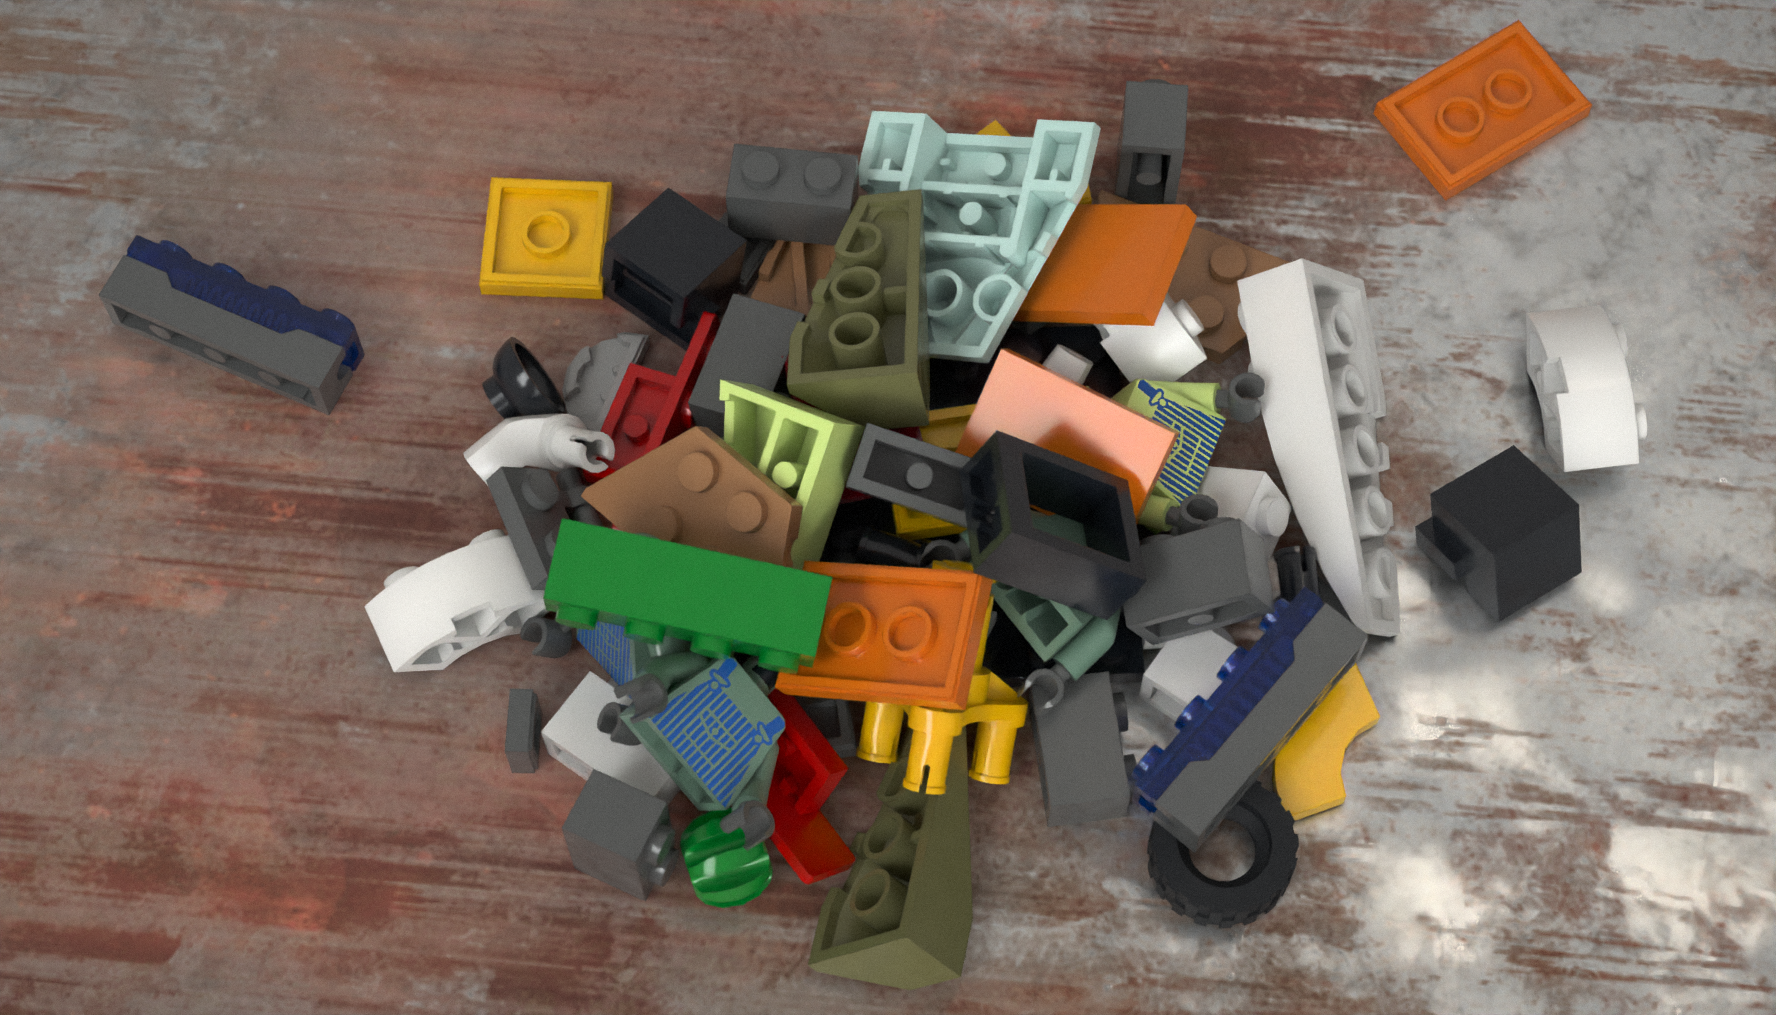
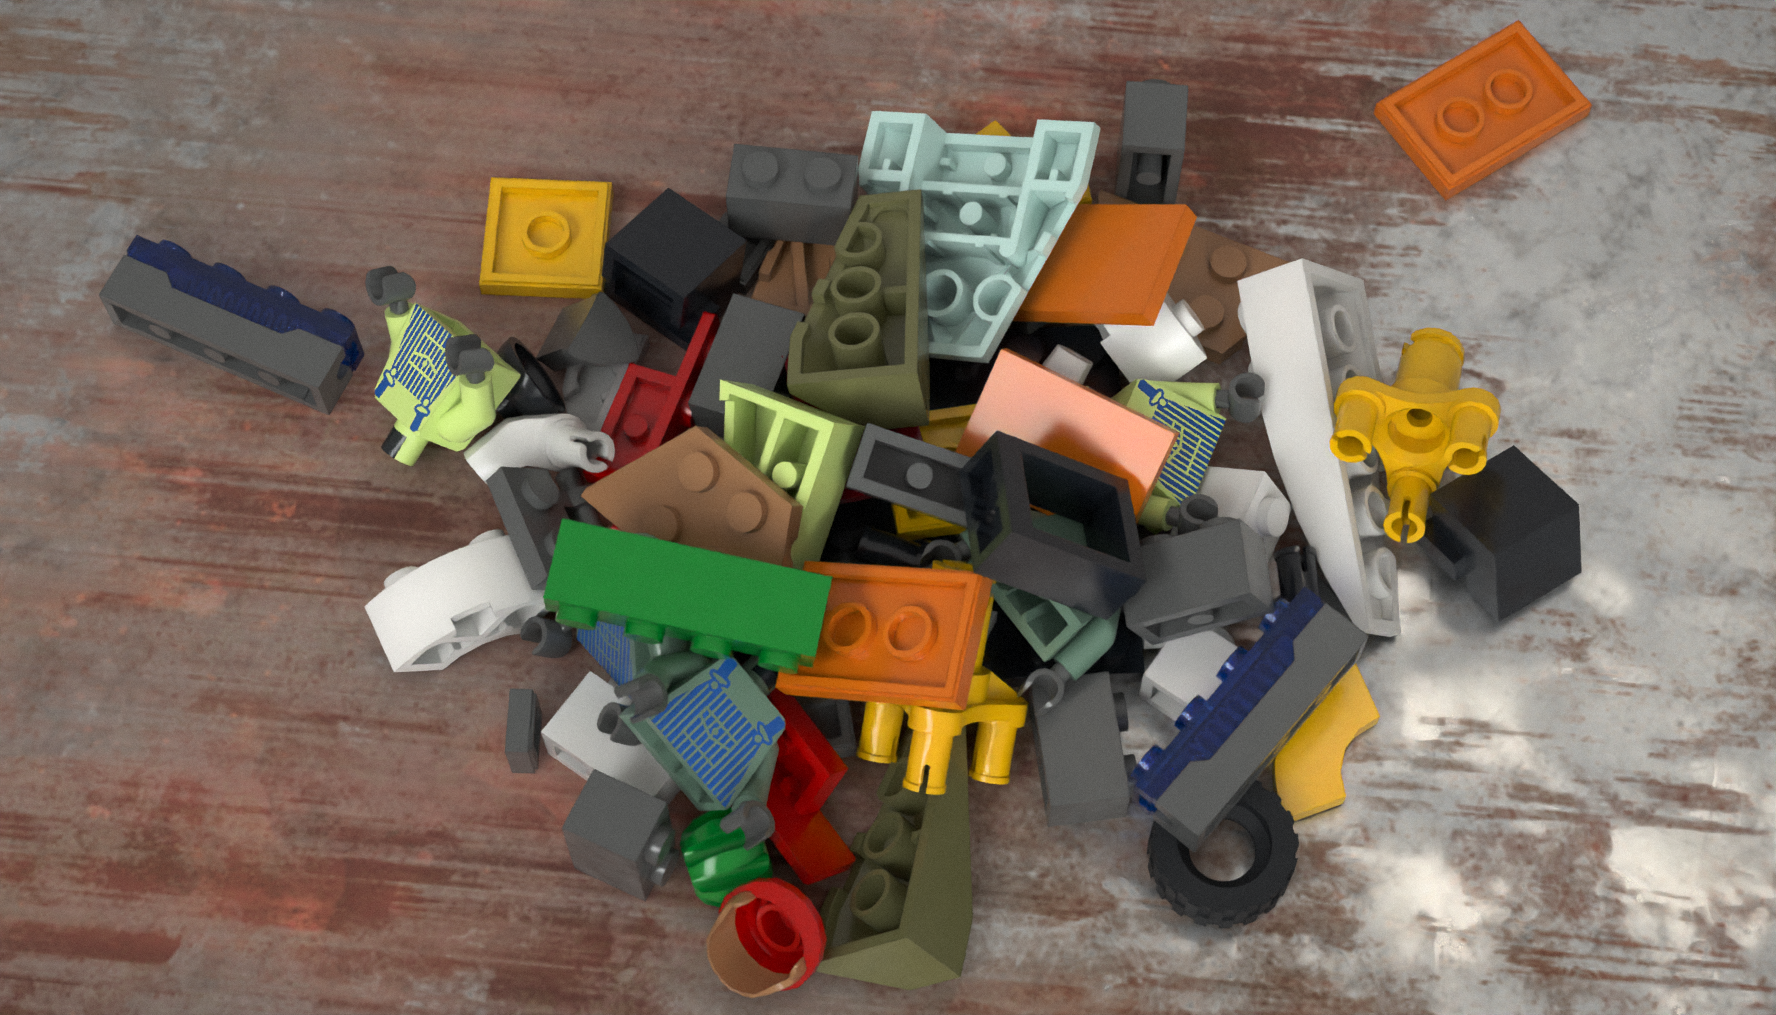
(437, 373): none -> torso
(590, 335): none -> dark grey tile
(766, 938): none -> red piece
(1416, 426): none -> yellow wheel
(1584, 388): white brick -> none

